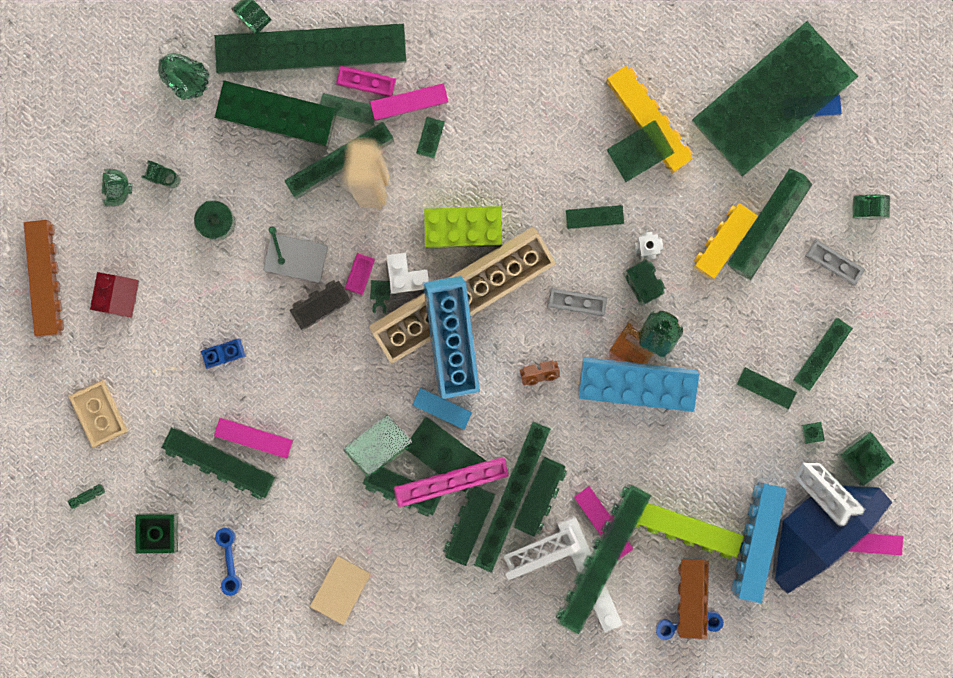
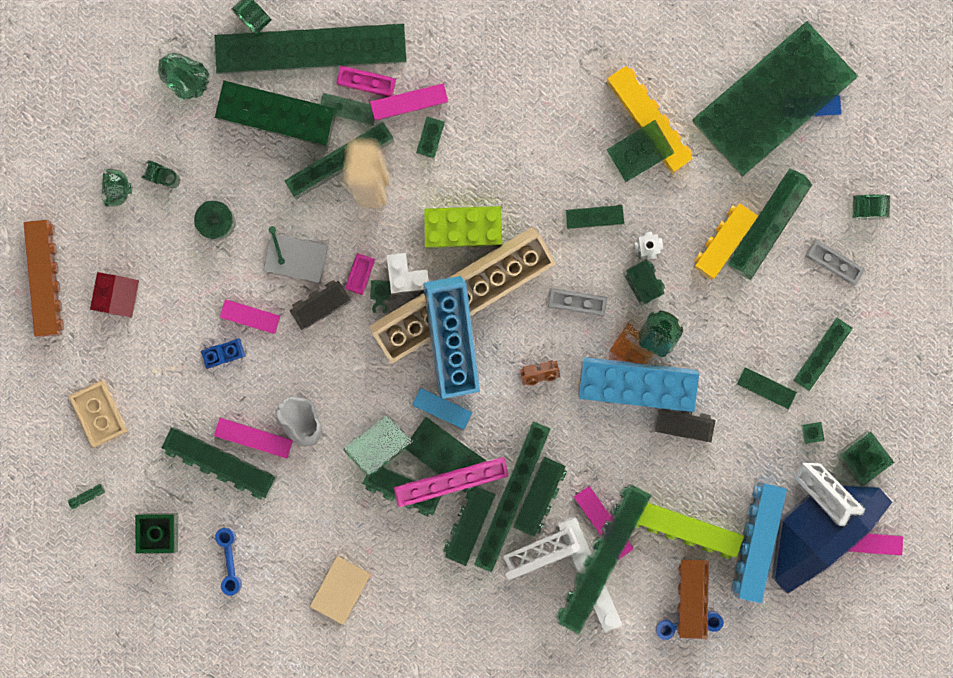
(250, 316): none -> dark pink tile
(299, 420): none -> light grey piece
(684, 424): none -> clear smoke brick

